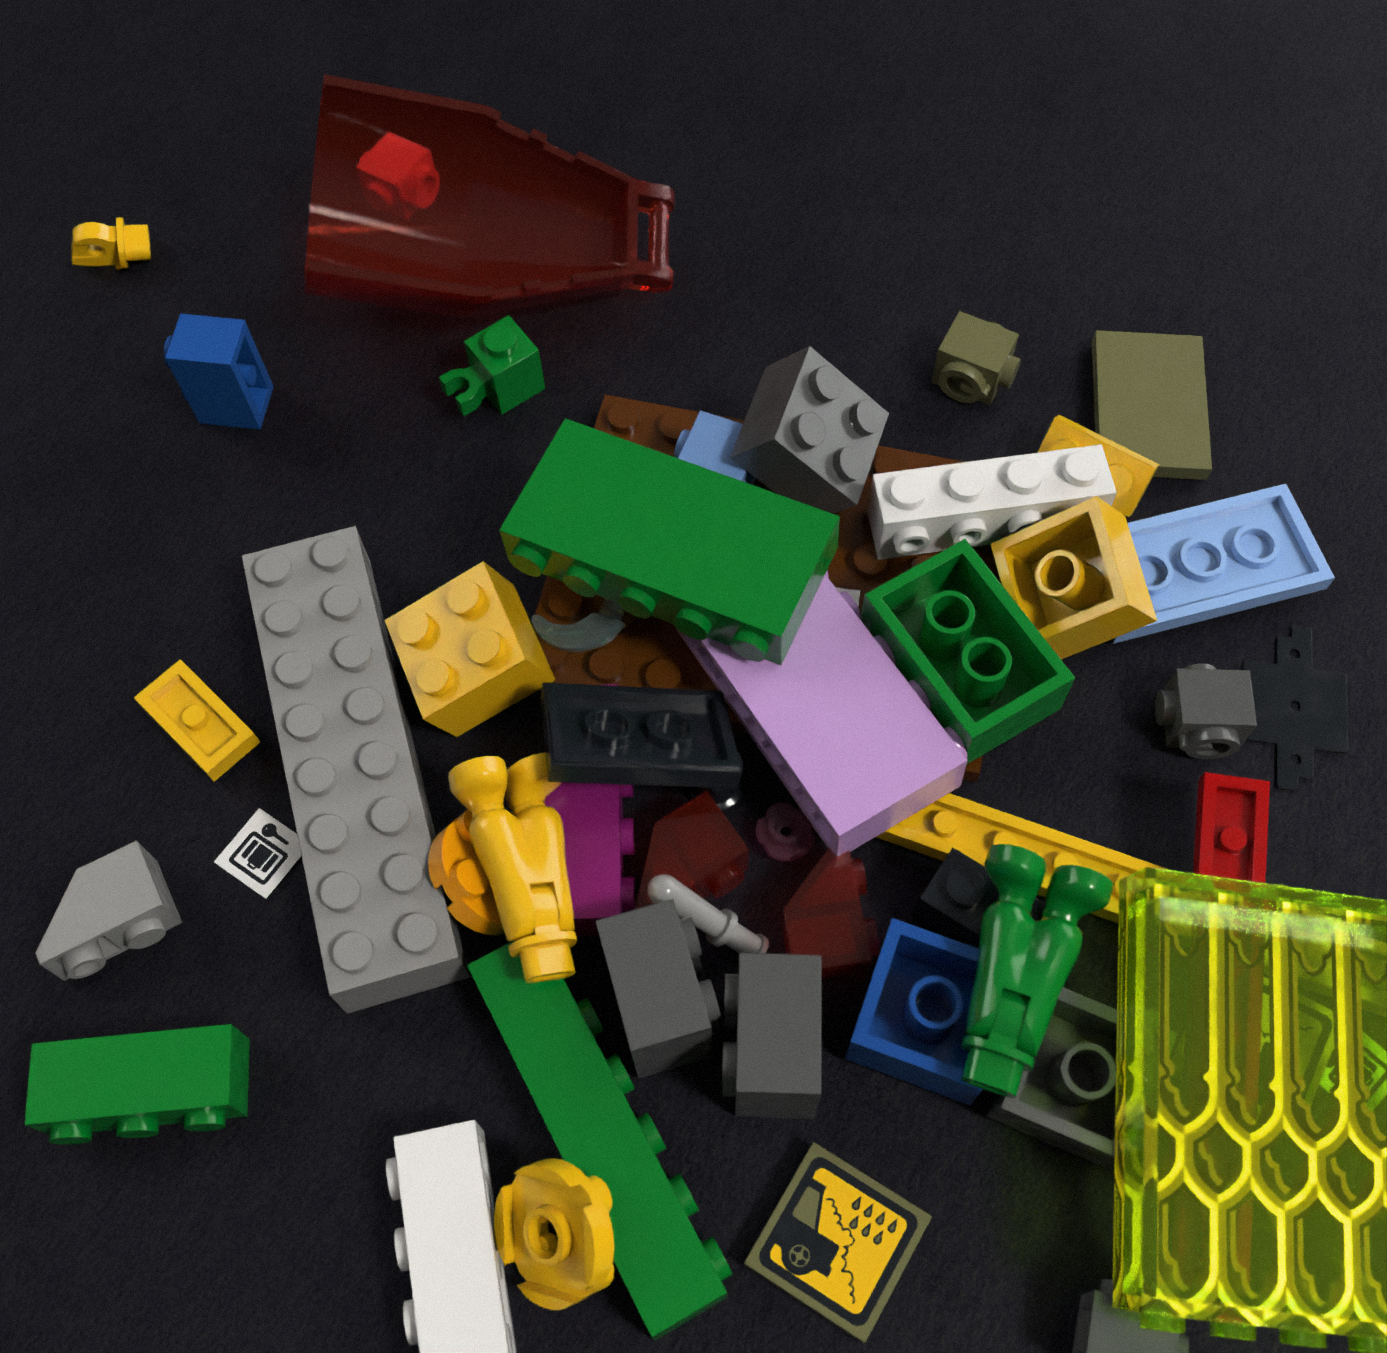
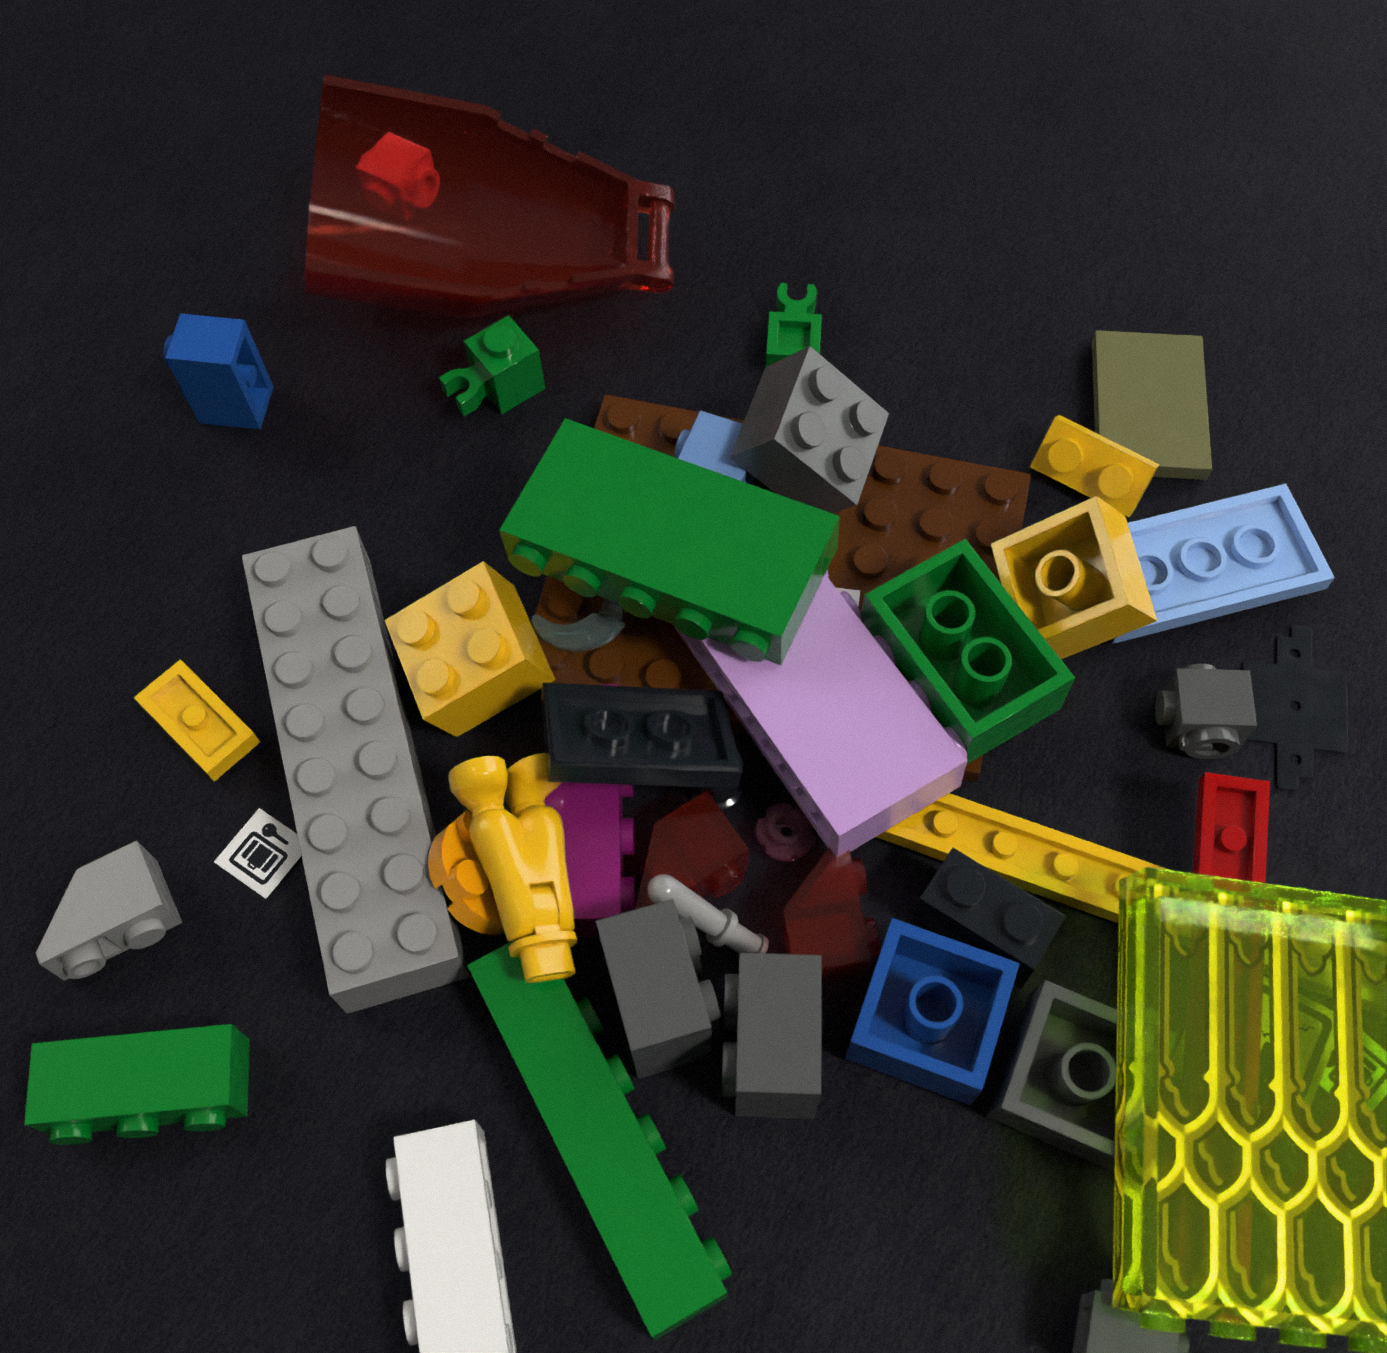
(110, 245): yellow piece -> none
(579, 1208): yellow plate -> none
(793, 325): none -> green plate
(838, 1242): tile -> none
(976, 360): olive brick -> none
(981, 498): white brick -> none
(1023, 962): green piece -> none

